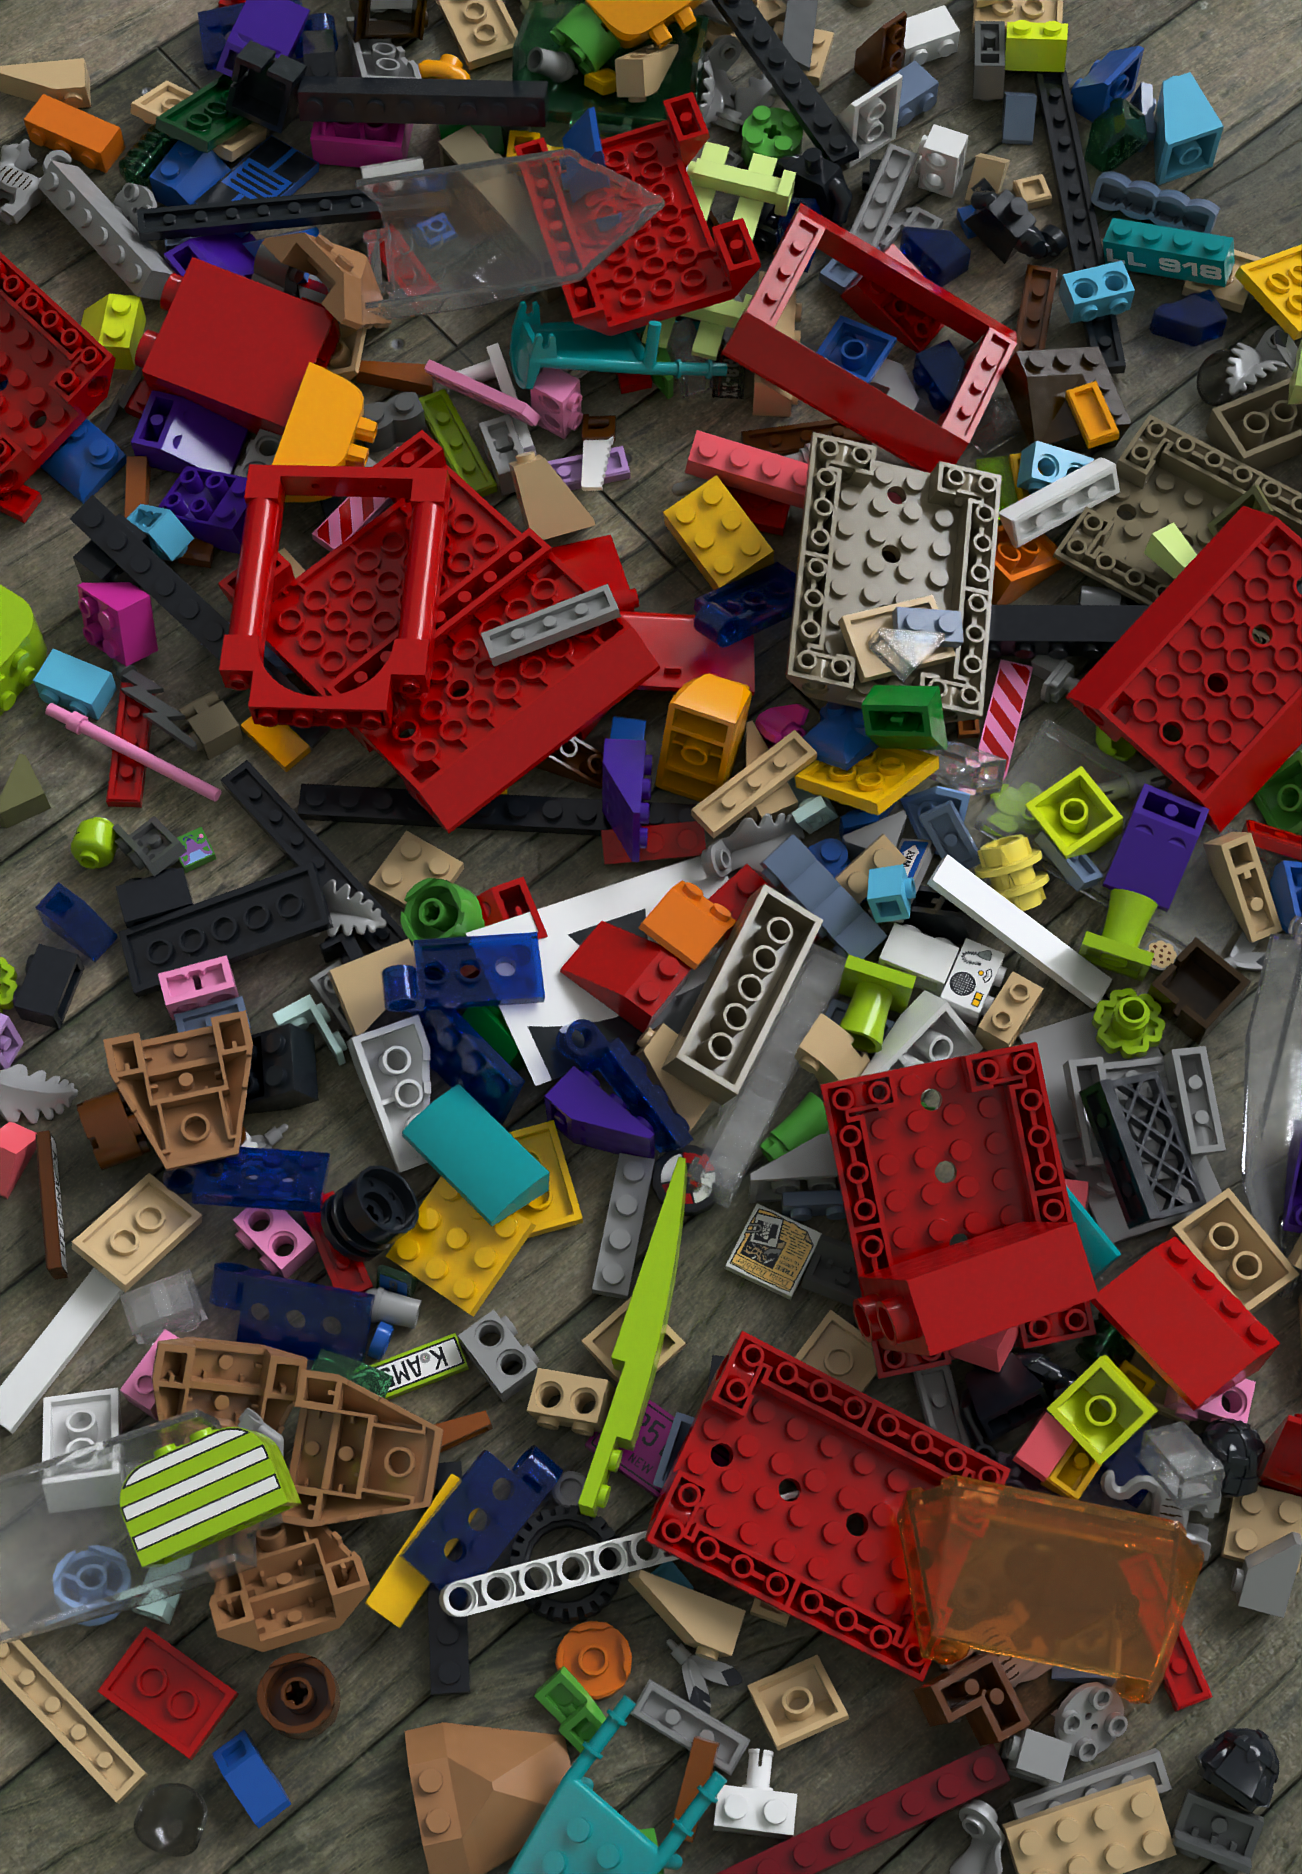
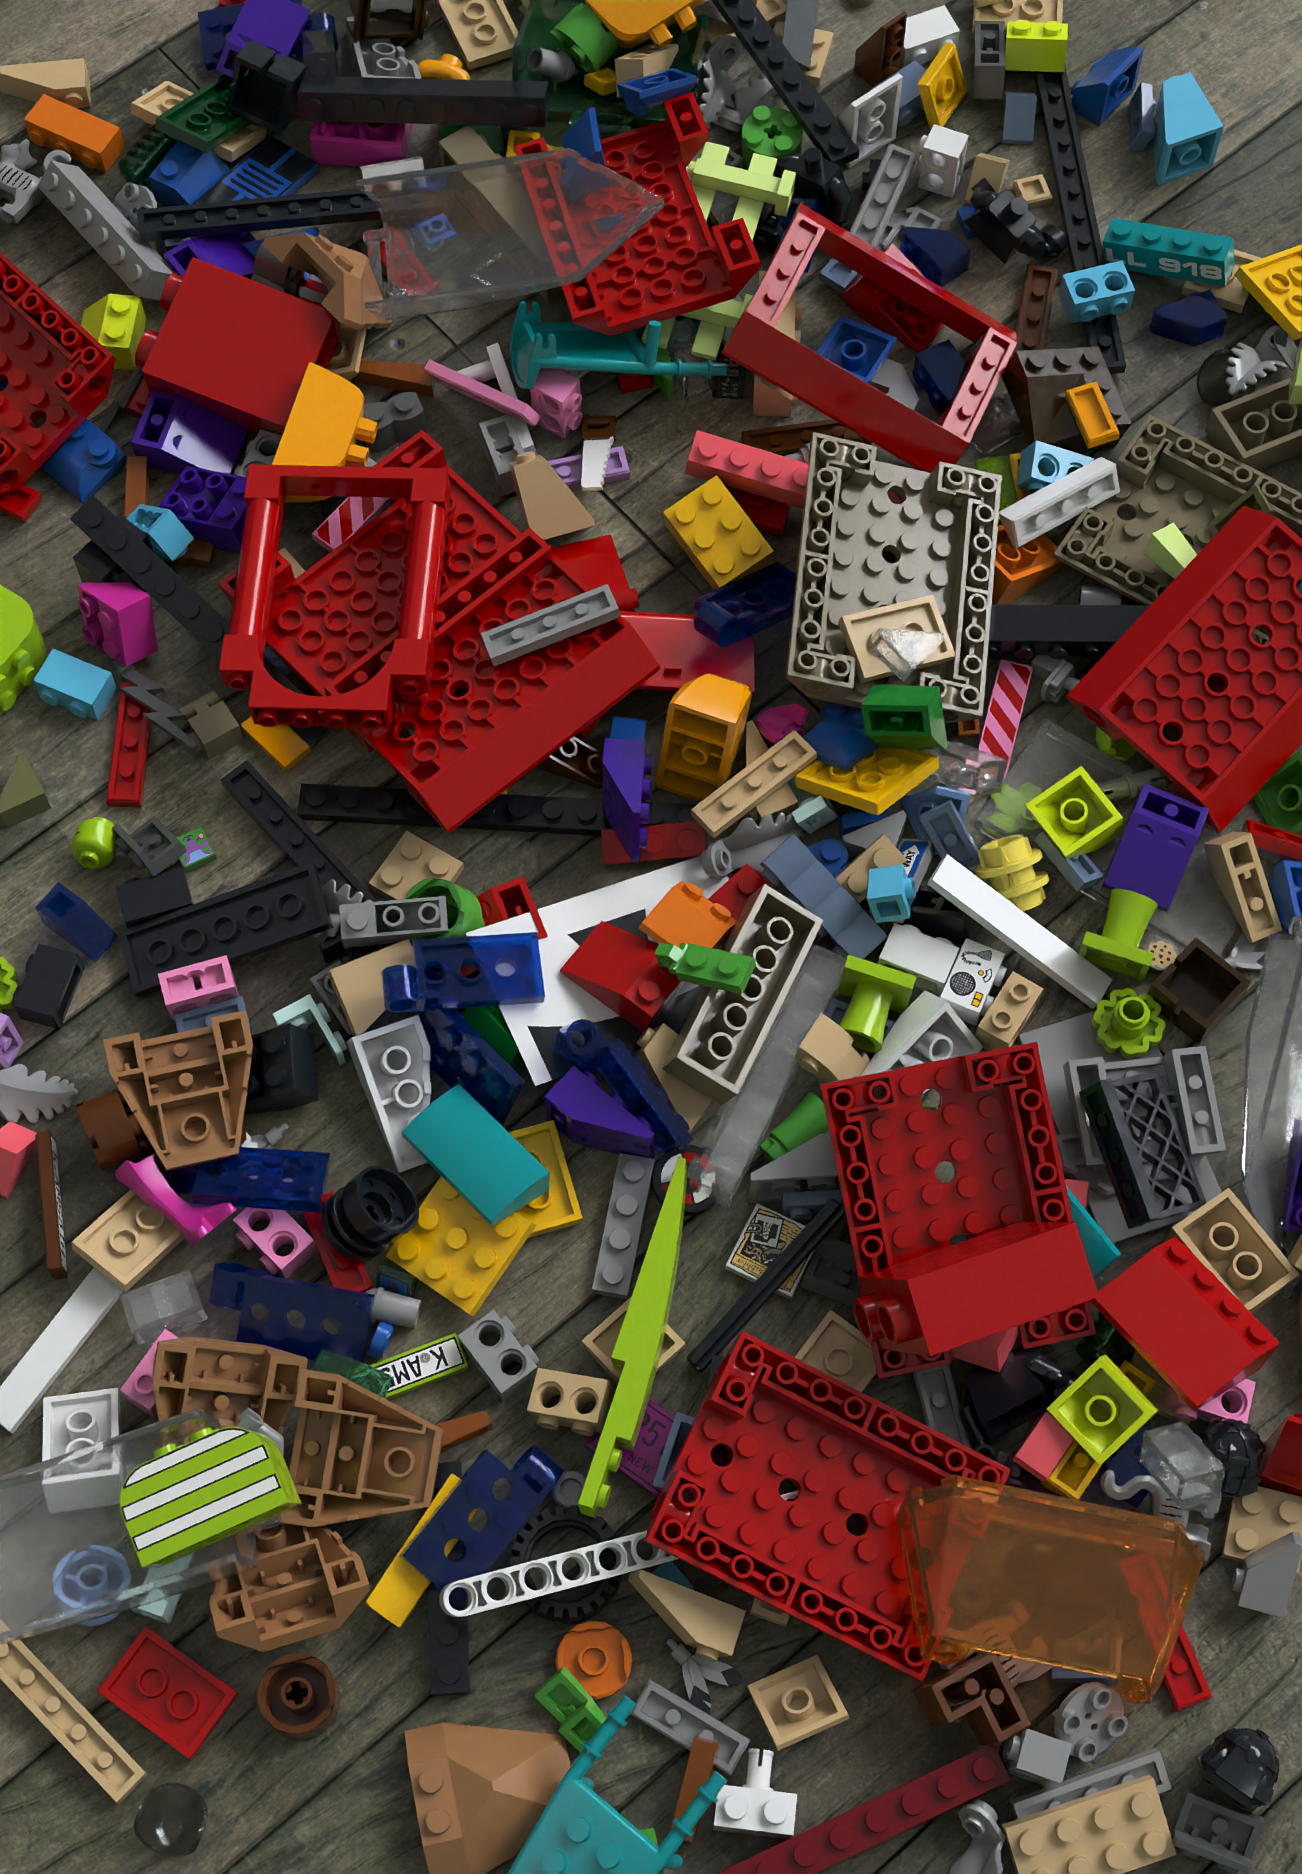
(80, 724): bright pink bar -> none
(154, 1190): none -> dark pink animal
(251, 1779): blue slope -> none
(392, 920): none -> light grey slope
(456, 442): lime tile -> none
(651, 90): none -> blue slope
(707, 966): none -> bright green hinge
(766, 1285): none -> black axle
(931, 621): plate -> none
(942, 86): none -> yellow tile
(1116, 135): clear green torso -> none
(1146, 201): sand blue brick -> none

